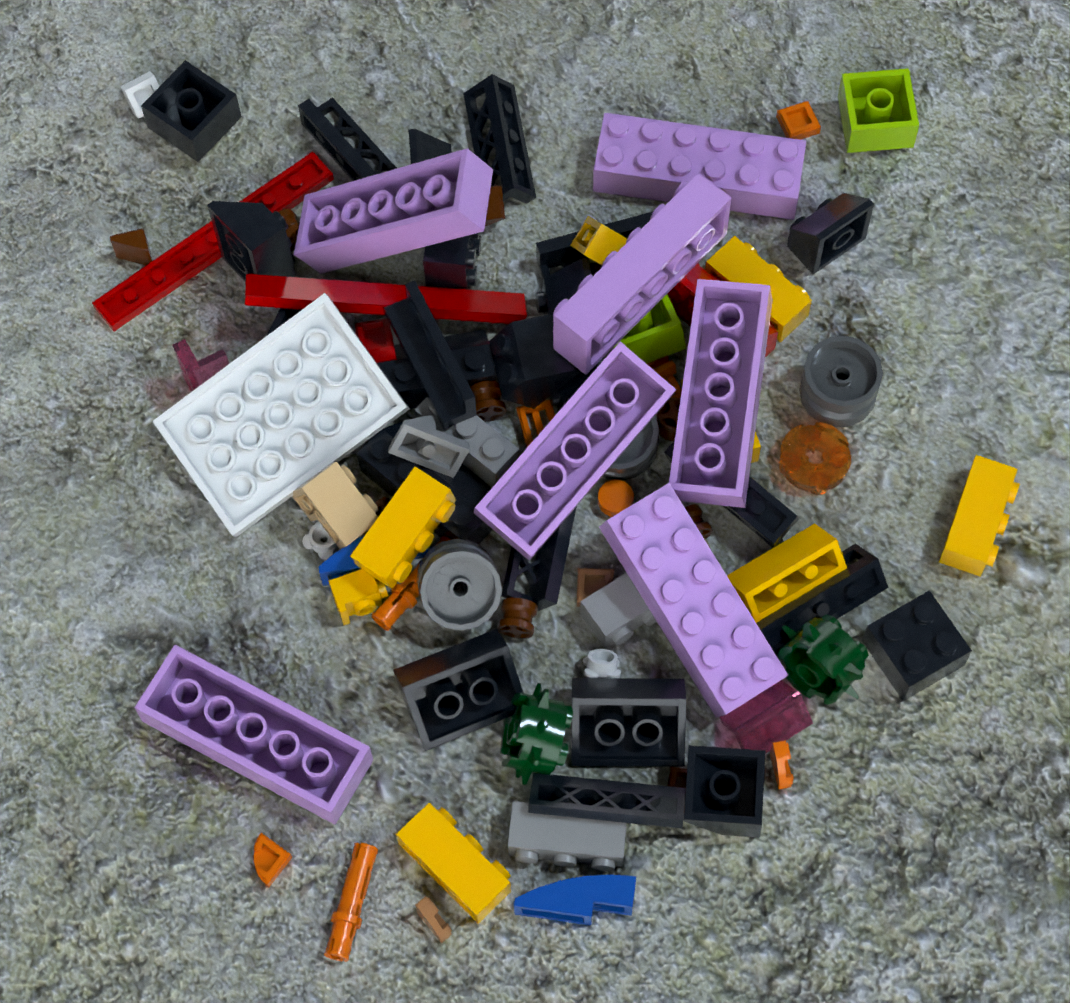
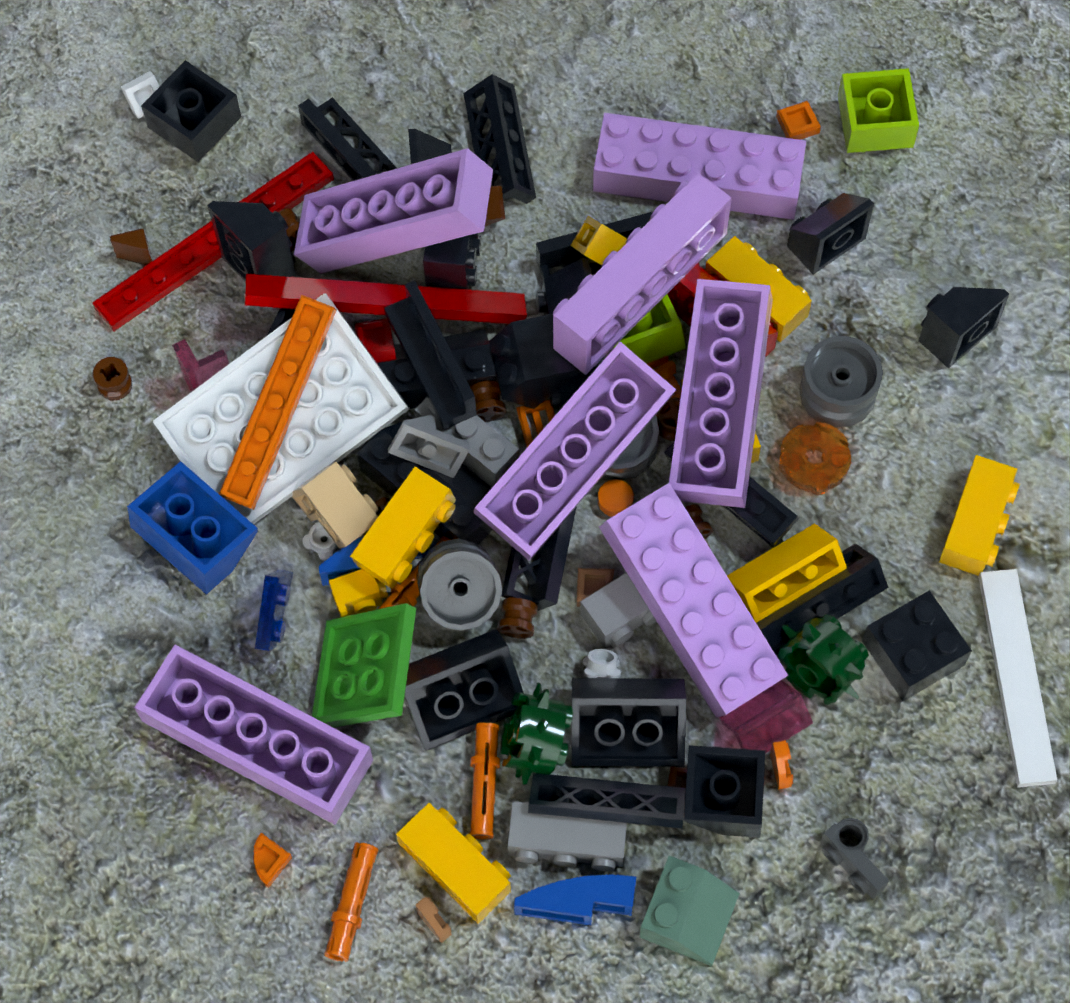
(118, 385): none -> reddish brown wheel
(192, 527): none -> blue slope
(273, 604): none -> clear blue wing
(277, 402): none -> orange tile
(364, 666): none -> bright green plate
(485, 738): none -> orange pin
(689, 911): none -> sand green slope
(863, 873): none -> dark grey plate
(960, 321): none -> black slope
(1017, 678): none -> white tile

